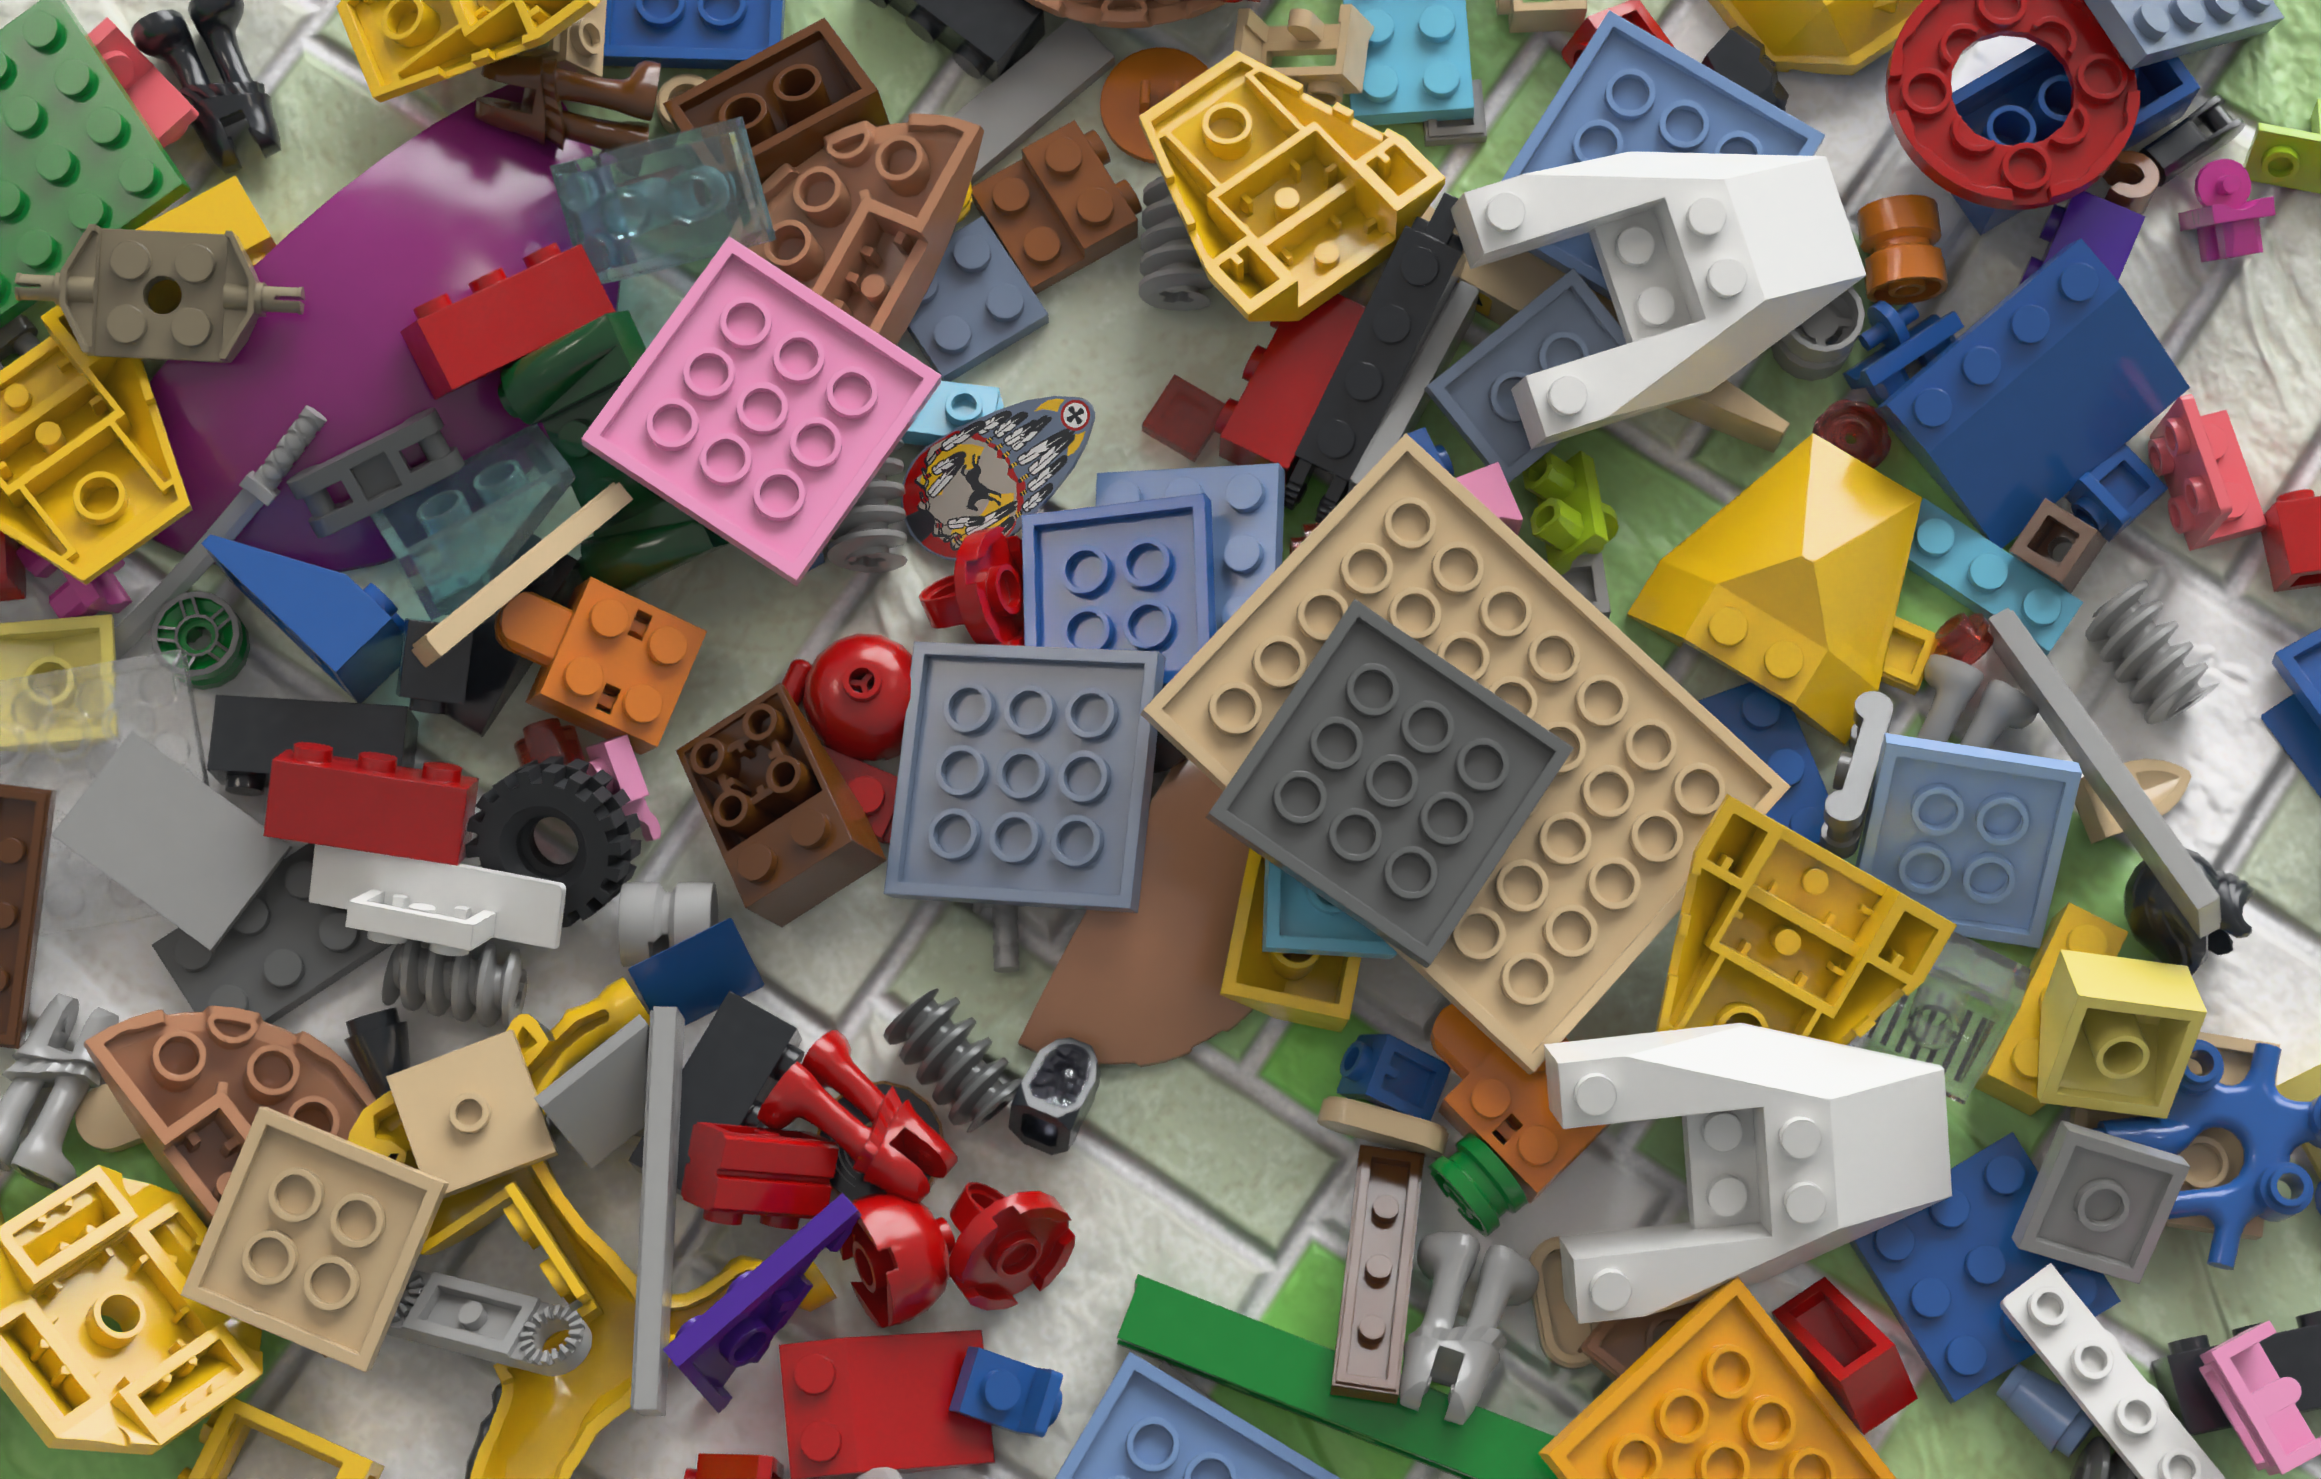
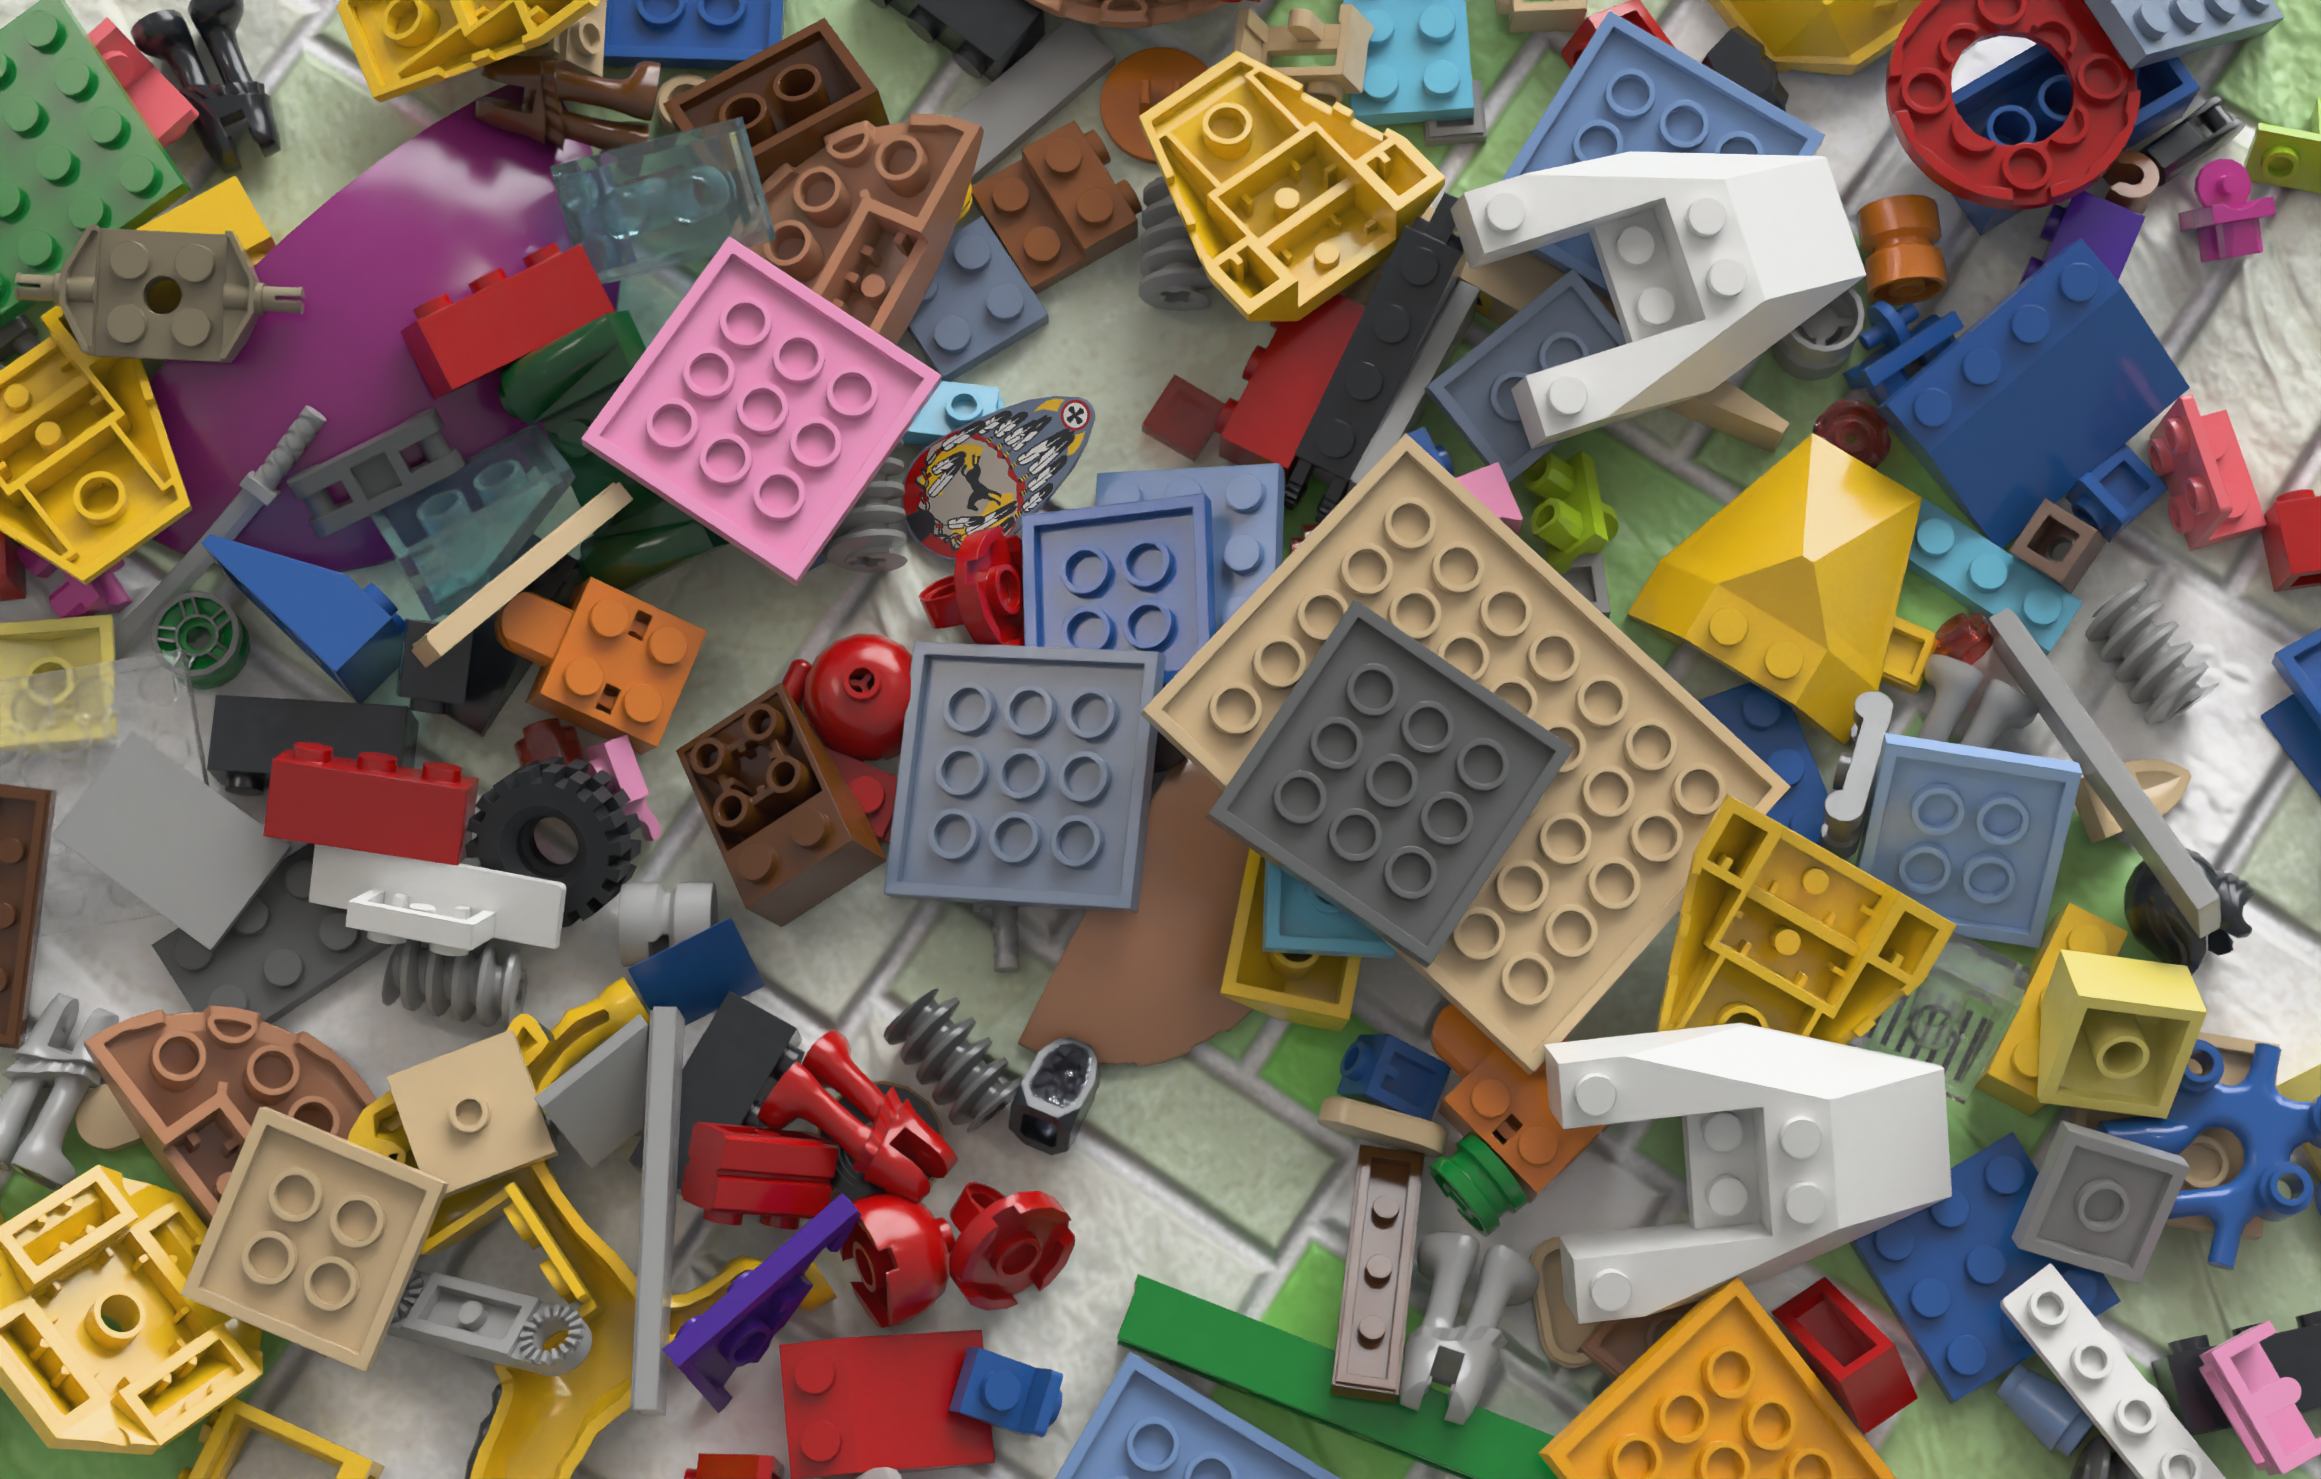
(379, 1047): black cone -> none

